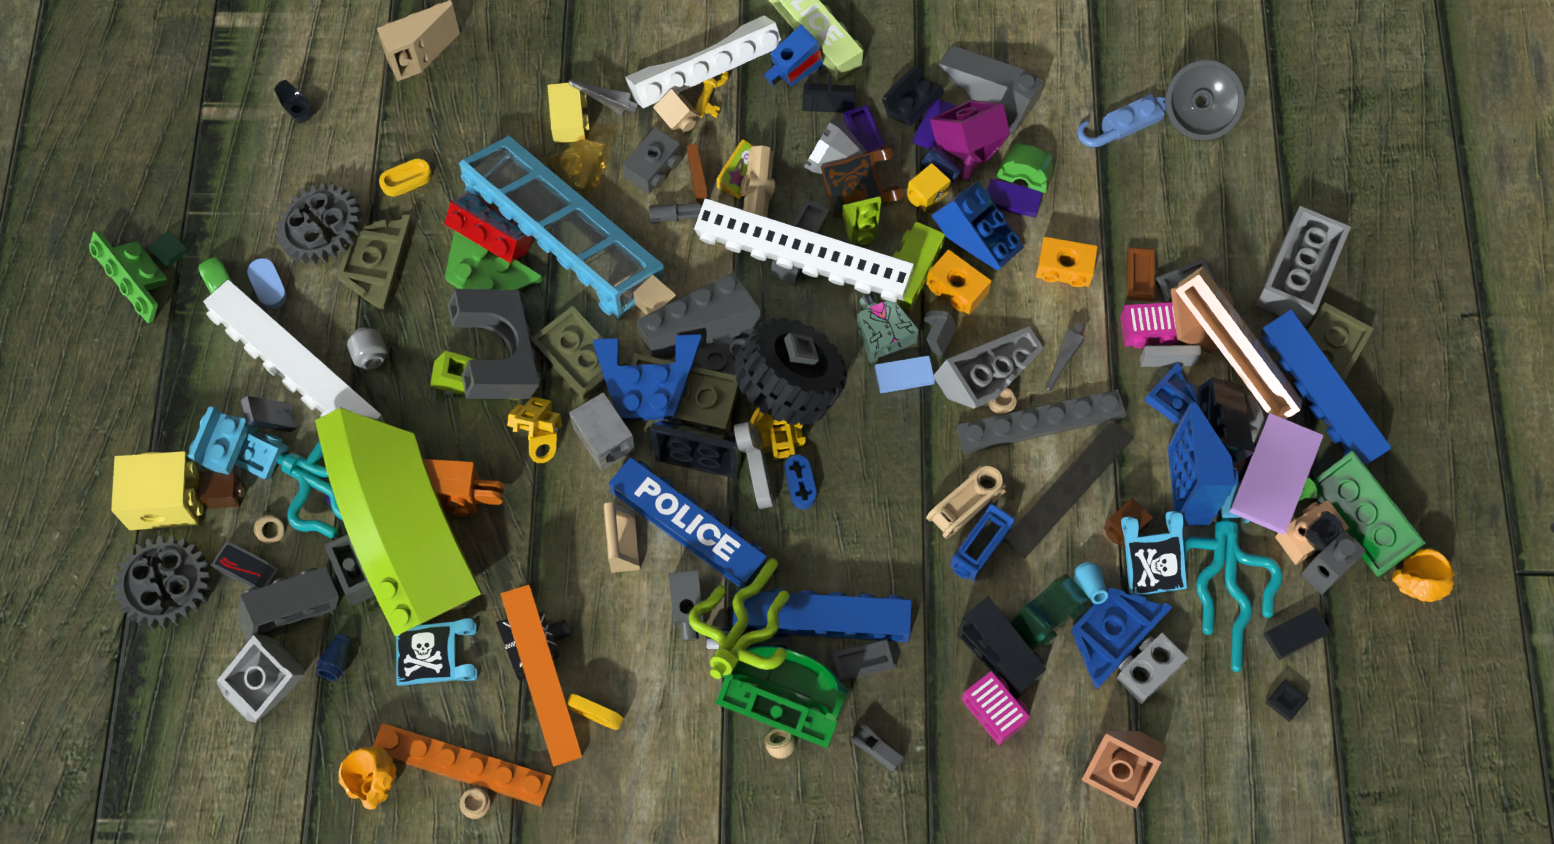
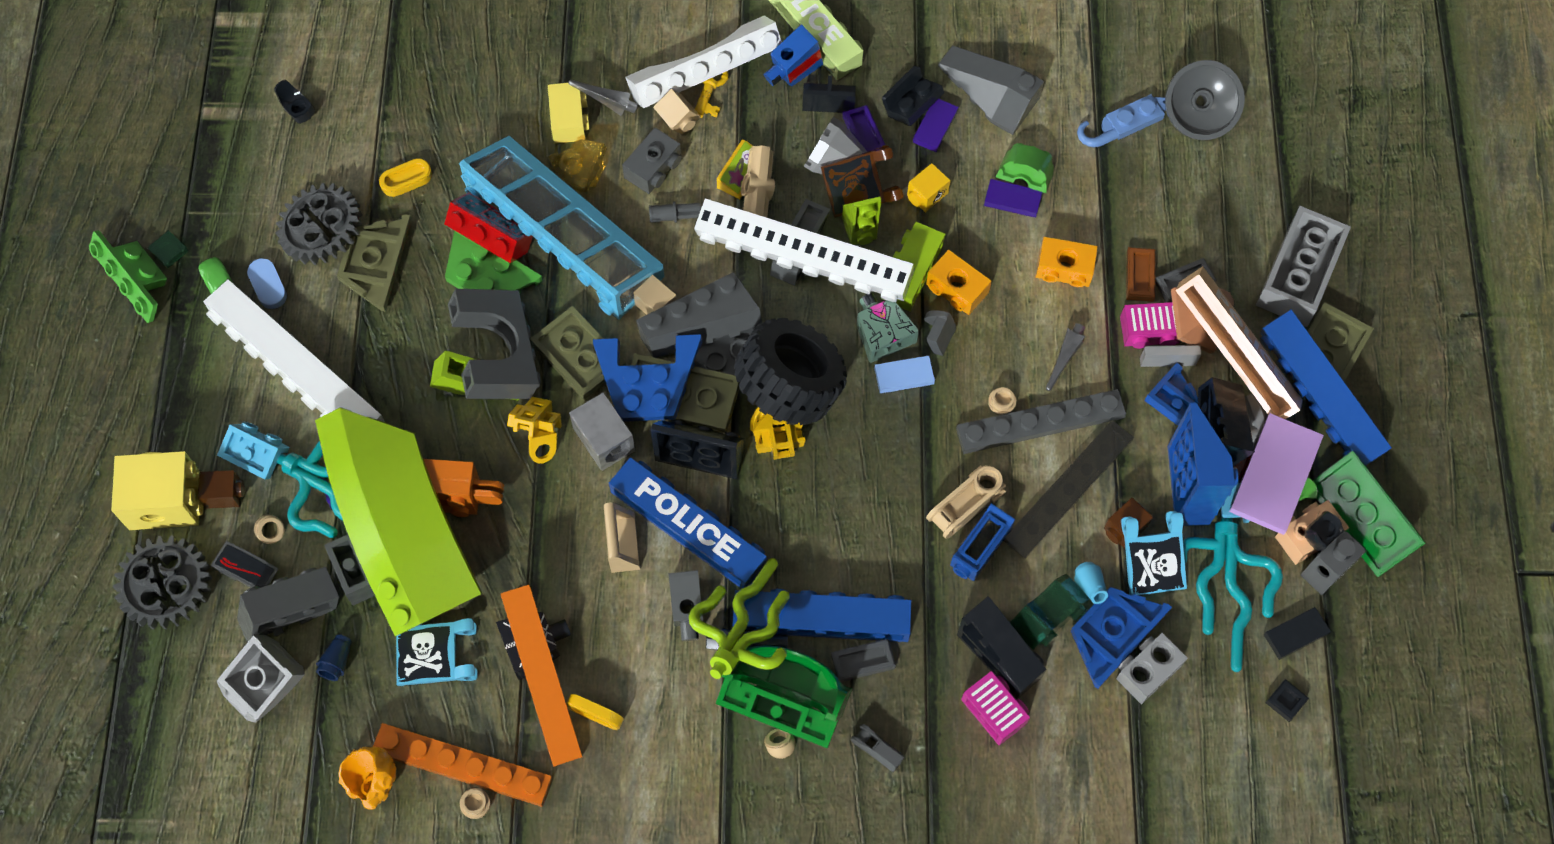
(218, 441): medium azure bracket -> none
(268, 414): black tile -> none
(367, 348): light grey head -> none
(418, 39): tan slope -> none
(697, 173): dark orange tile -> none
(750, 442): light grey beam -> none
(801, 349): dark grey tile -> none
(806, 480): blue beam -> none
(942, 162): dark blue cone -> none
(971, 132): magenta piece -> none
(978, 226): blue slope -> none
(987, 370): light grey wedge -> none
(1125, 765): nougat slope -> none
(1425, 576): light orange hair -> none

